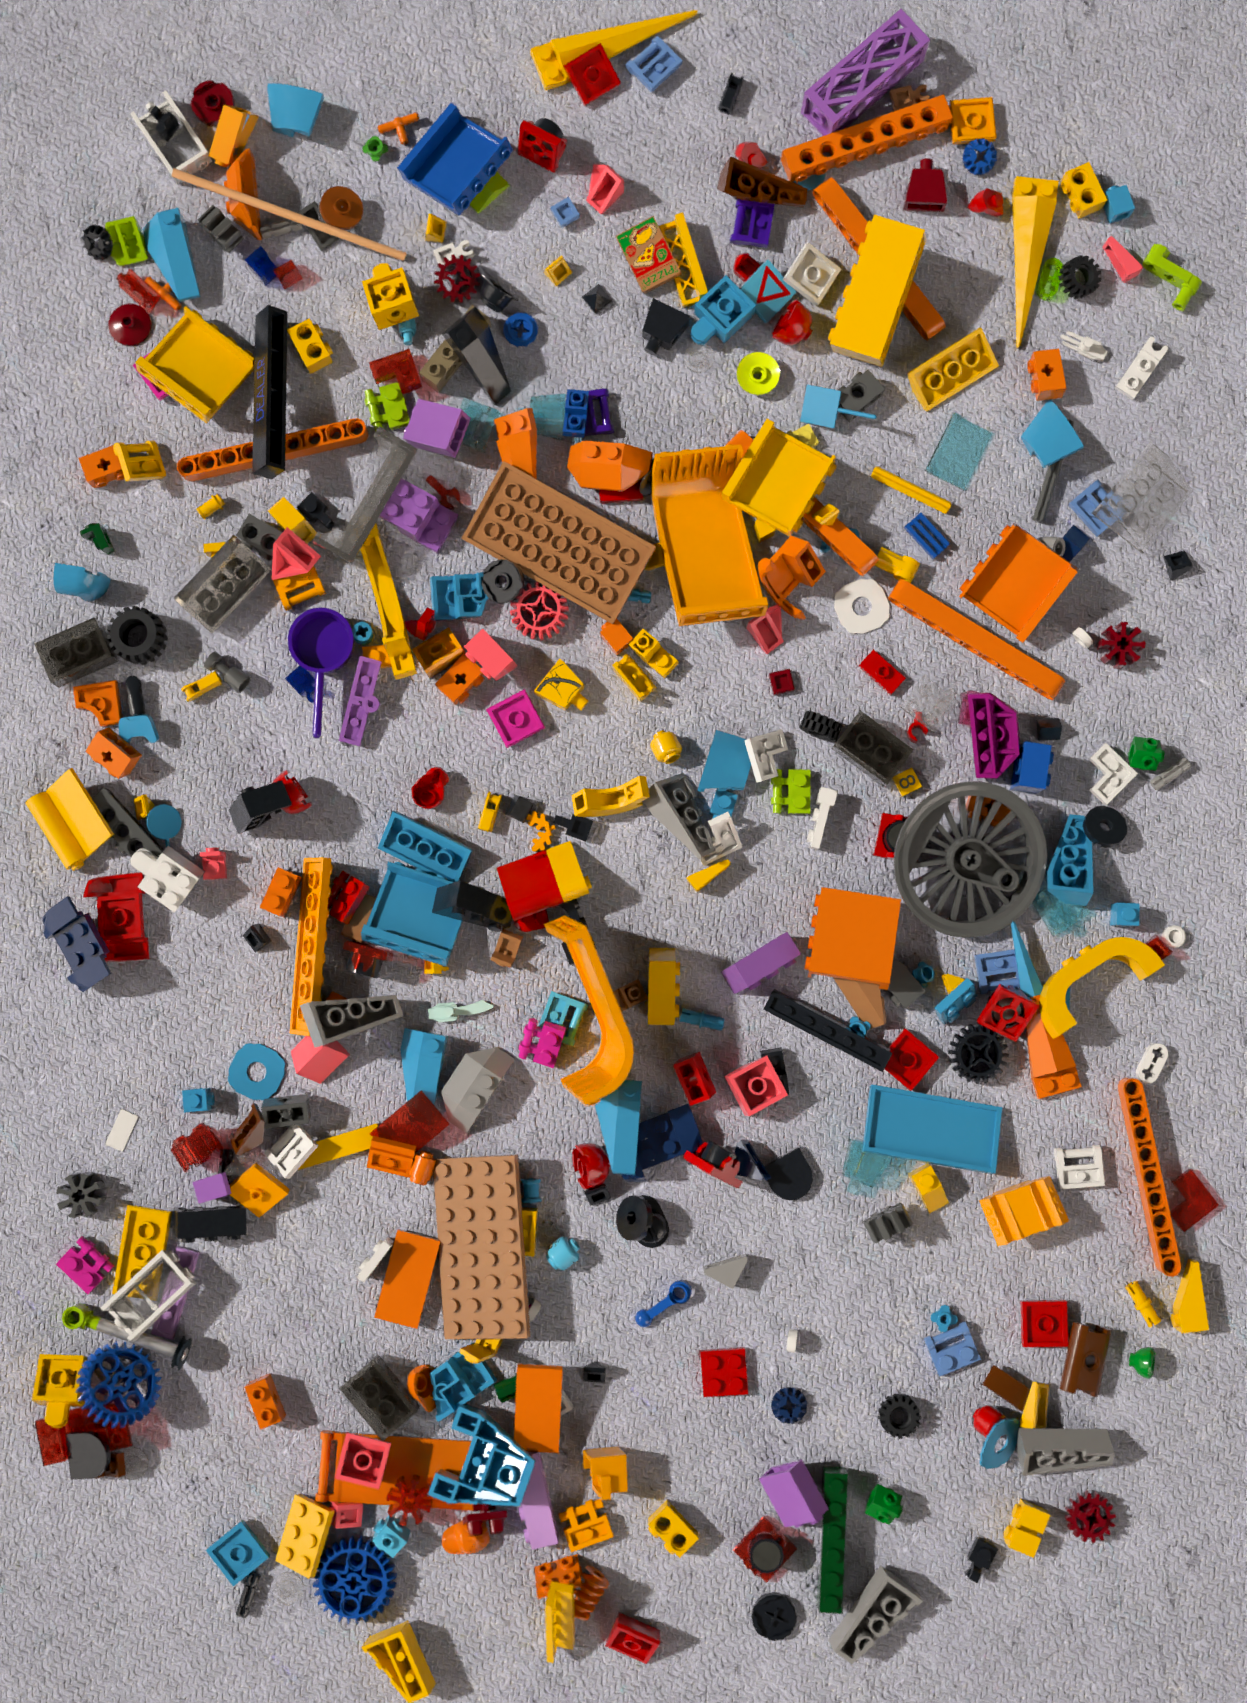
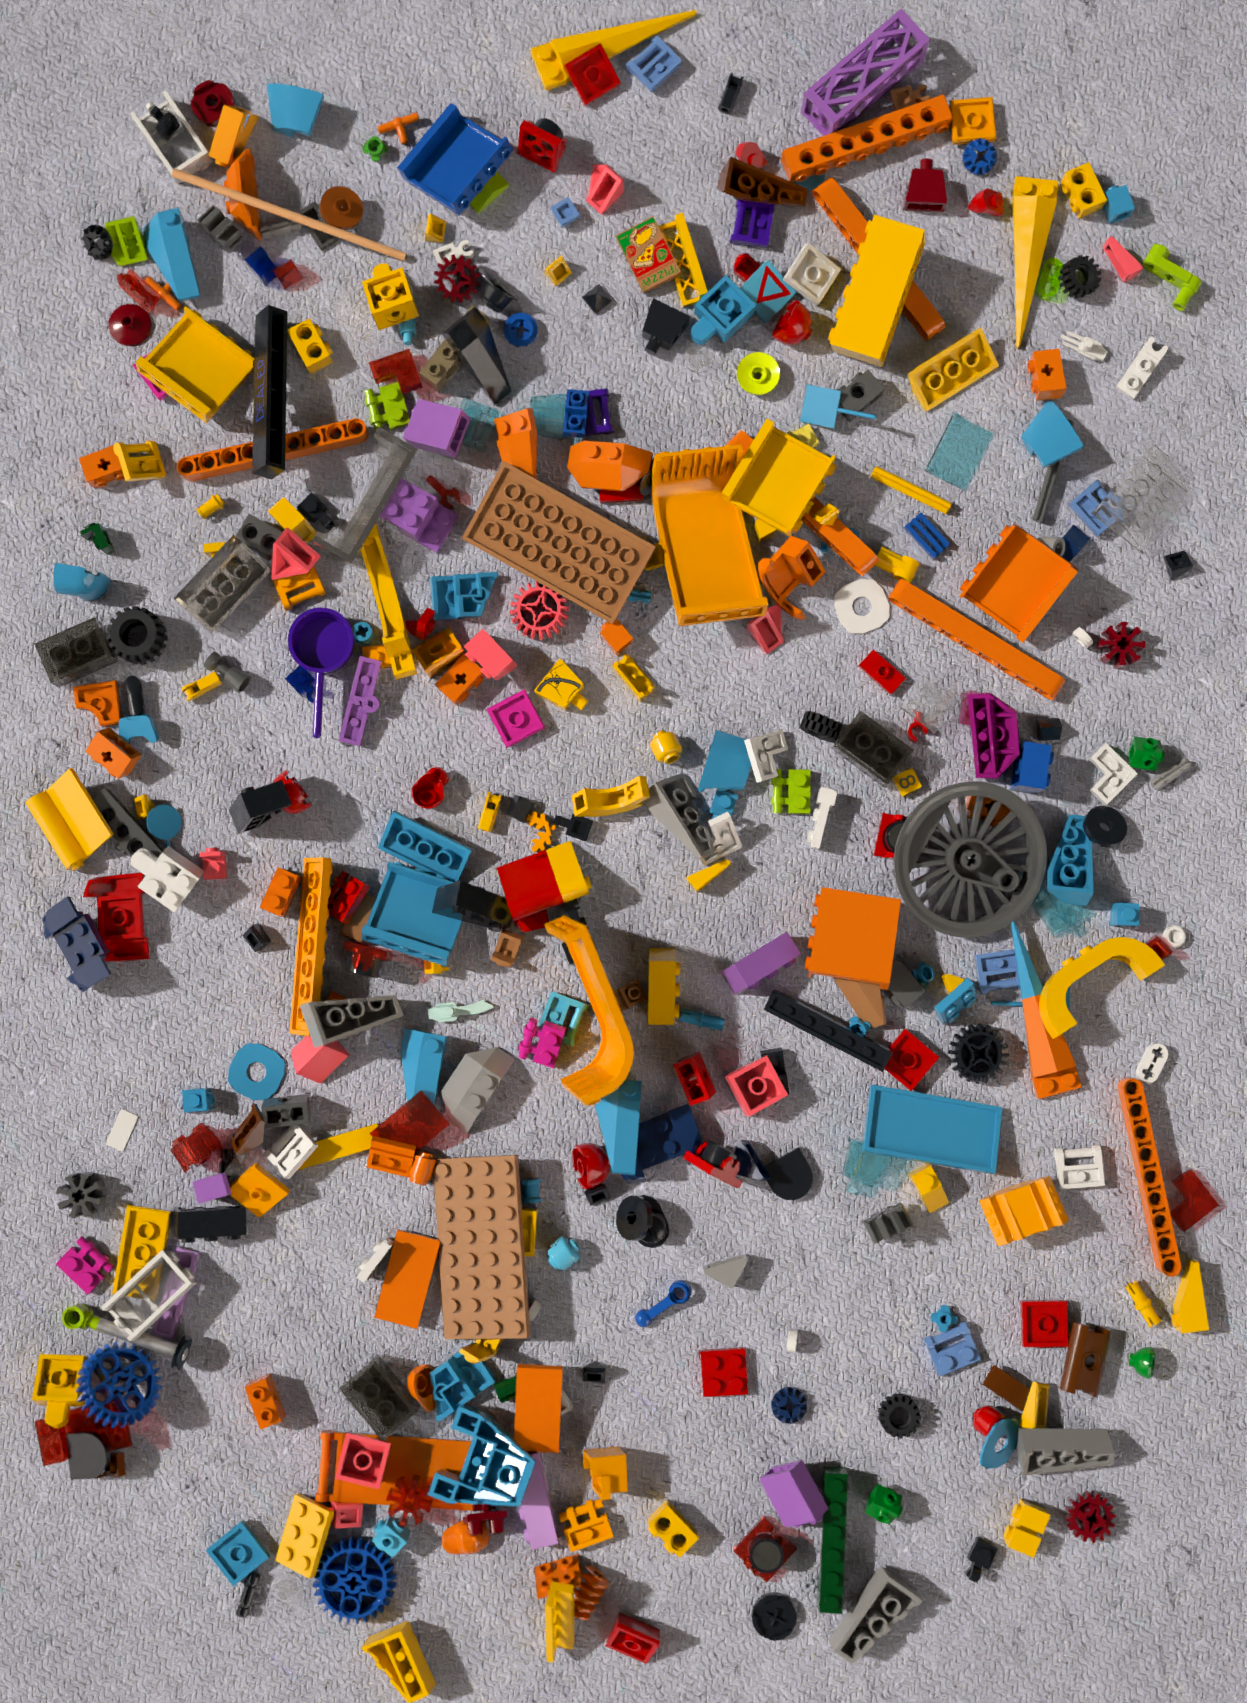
(514, 578): black tile -> none
(653, 654): yellow slope -> none
(781, 682): dark red tile -> none
(1006, 1009): red piece -> none

